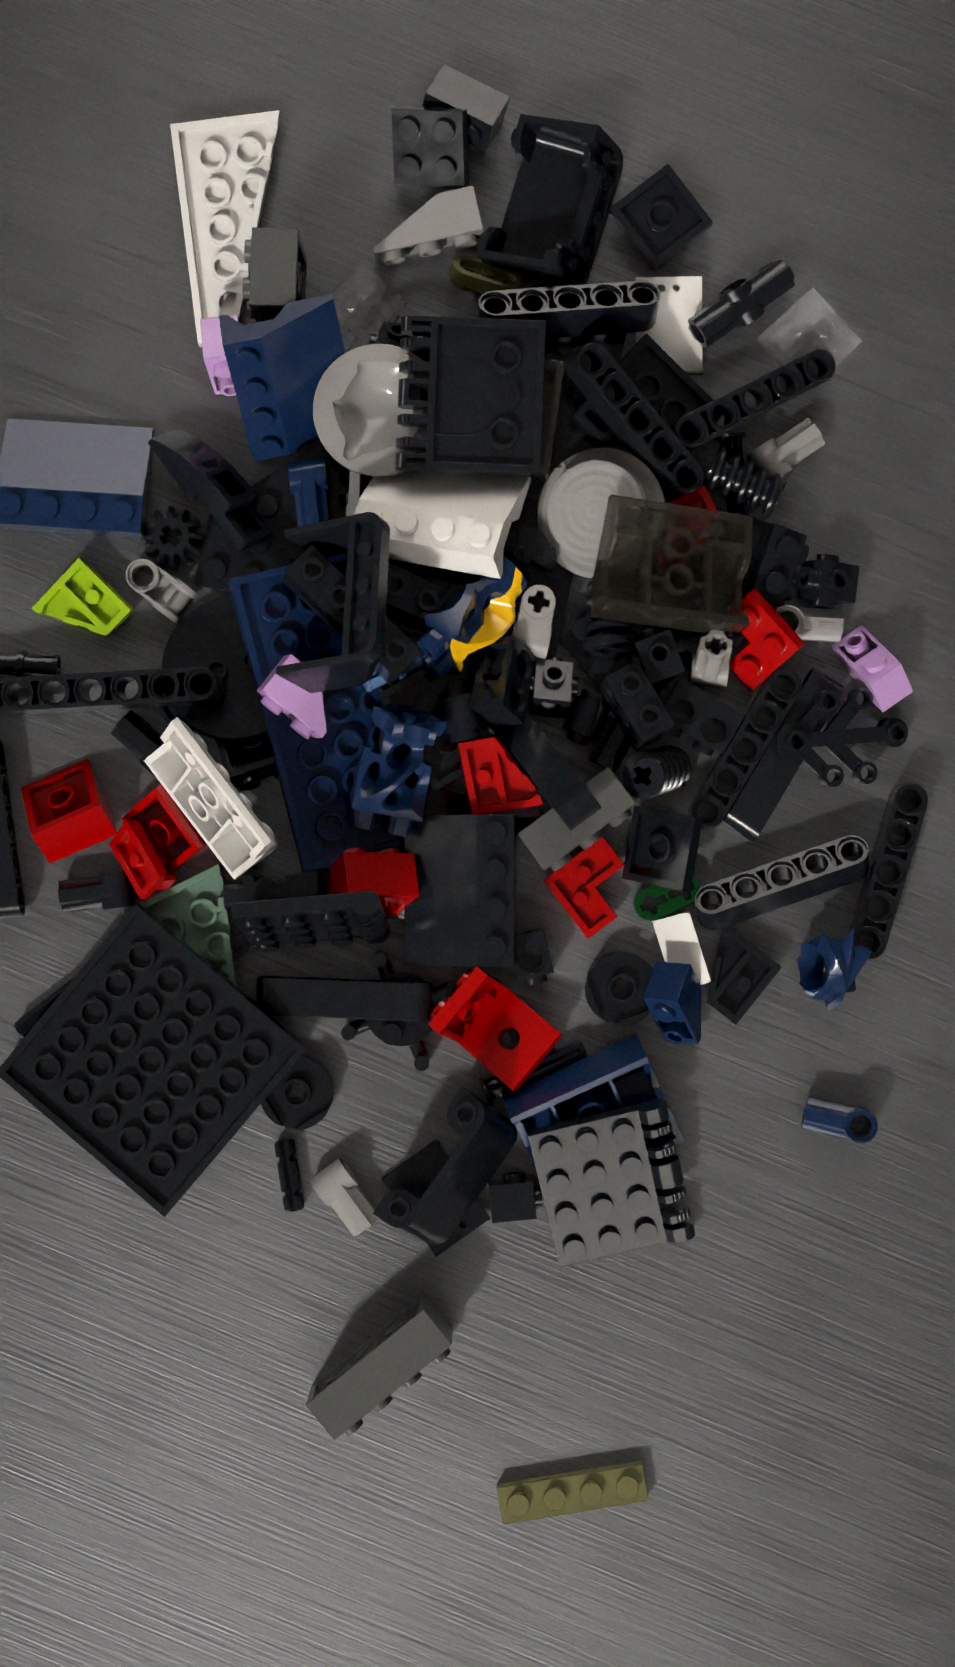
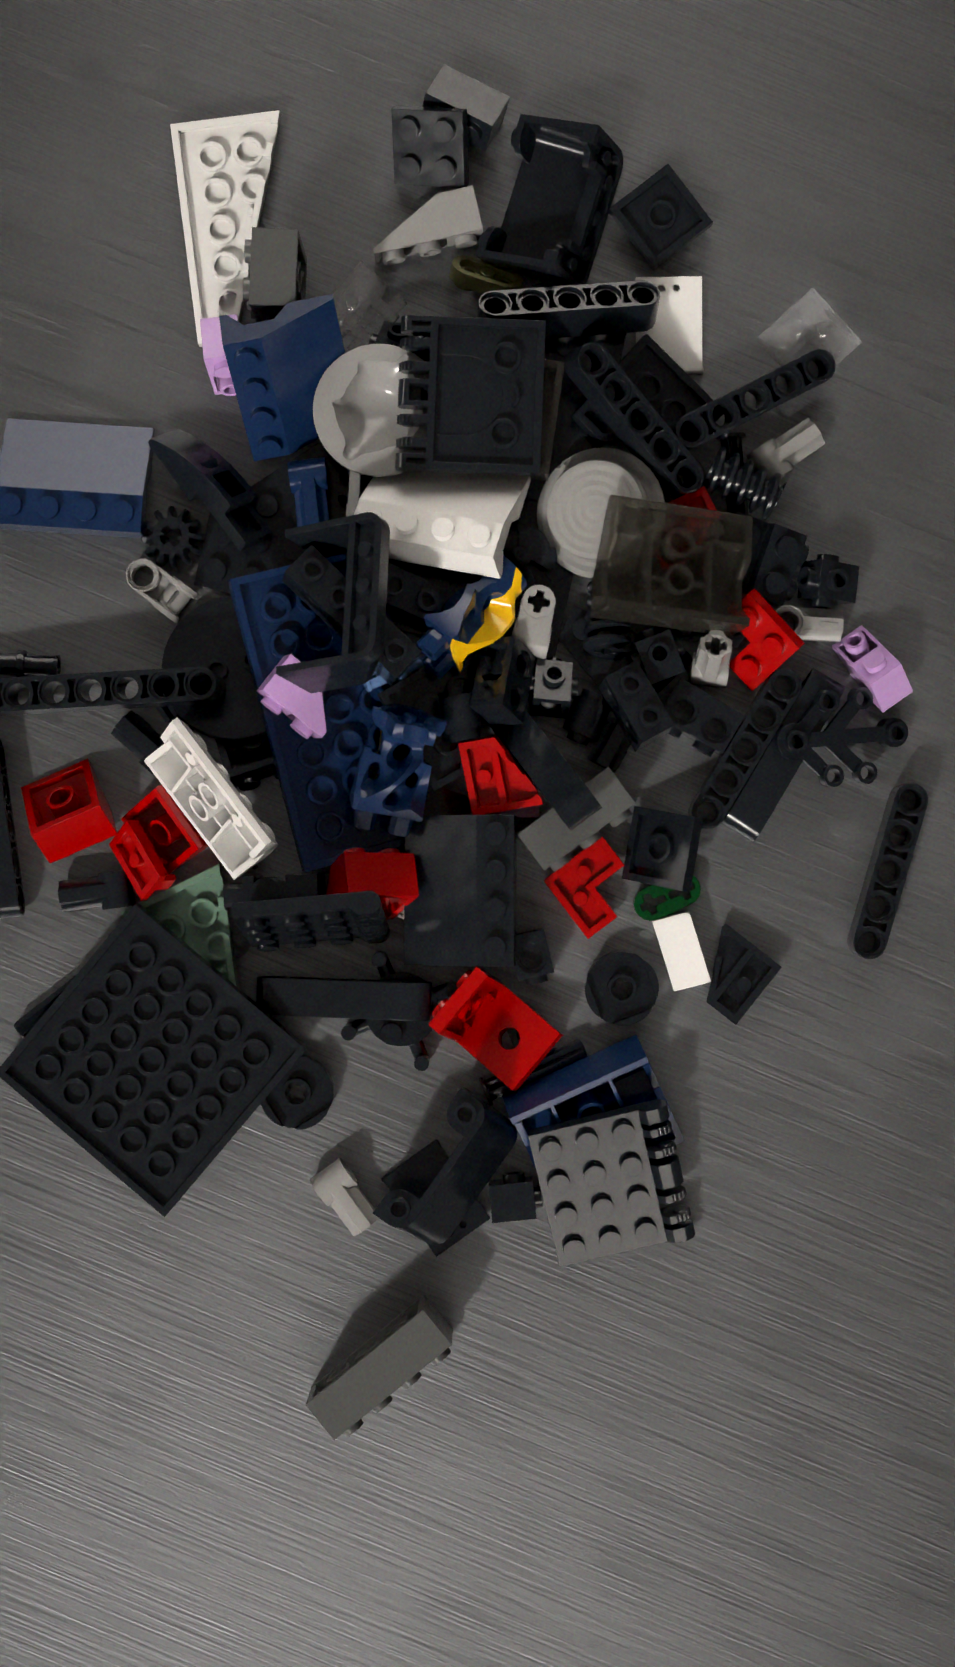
(85, 600): lime wing -> none
(289, 1175): black axle -> none
(572, 1492): olive plate -> none
(656, 771): black piece -> none
(675, 1002): dark blue slope -> none
(741, 302): black piece -> none
(793, 868): black beam -> none
(830, 967): dark blue hair -> none
(835, 1119): dark blue piece -> none

